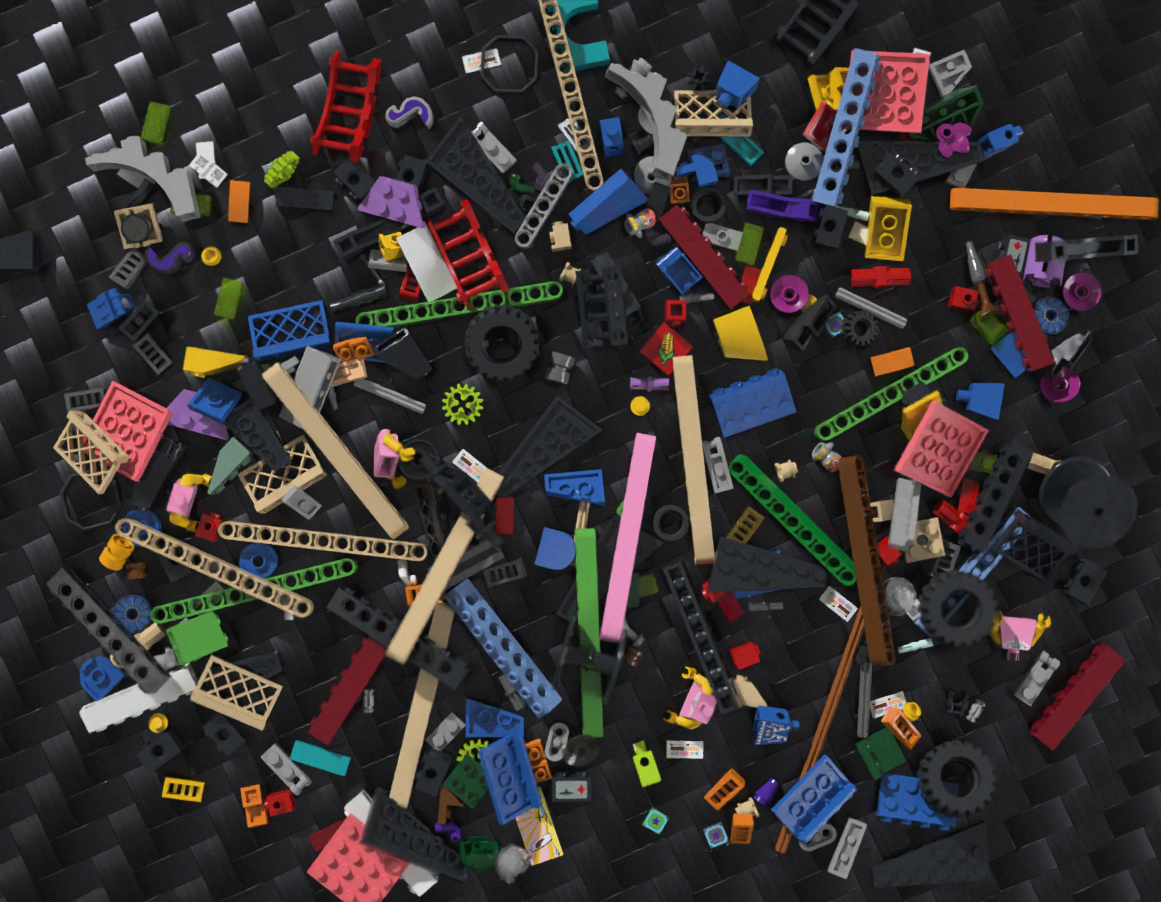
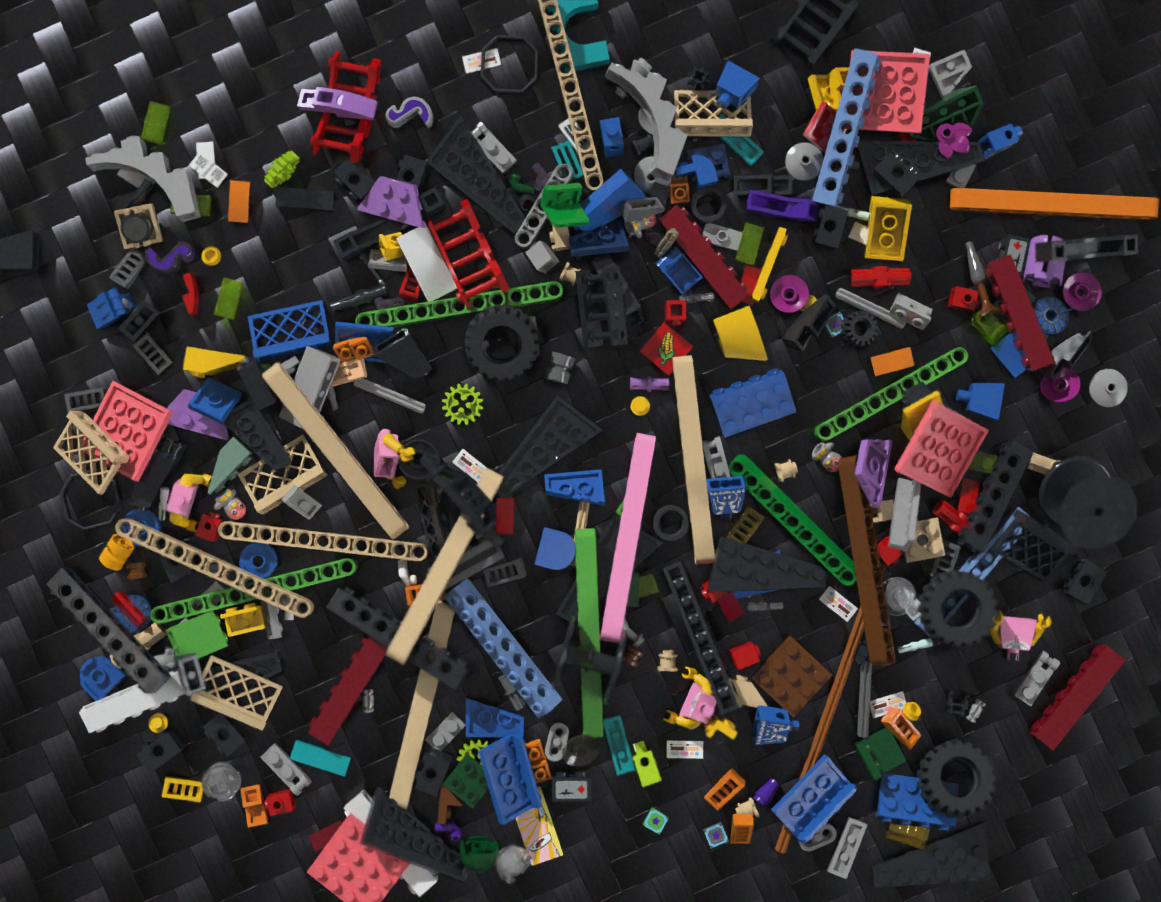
(129, 609): none -> red slope
(164, 495): none -> light aqua pin
(189, 673): none -> black slope
(192, 299): none -> red slope
(221, 781): none -> clear cone
(233, 506): none -> animal
(244, 620): none -> yellow bracket
(274, 627): none -> light grey plate
(338, 102): none -> medium lavender slope
(388, 303): none -> clear purple arm
(542, 256): none -> light grey brick
(563, 205): none -> green bracket
(602, 241): none -> dark blue wing
(618, 744): none -> teal tile
(640, 208): none -> dark grey slope
(666, 243): none -> dark tan axle
(668, 661): none -> tan brick
(723, 725): none -> yellow bracket
(726, 495): none -> blue torso
(791, 676): none -> reddish brown plate
(872, 468): none -> medium lavender wing
(909, 835): none -> clear yellow slope
(910, 311): none -> light grey bracket
(1099, 388): none -> light grey dish

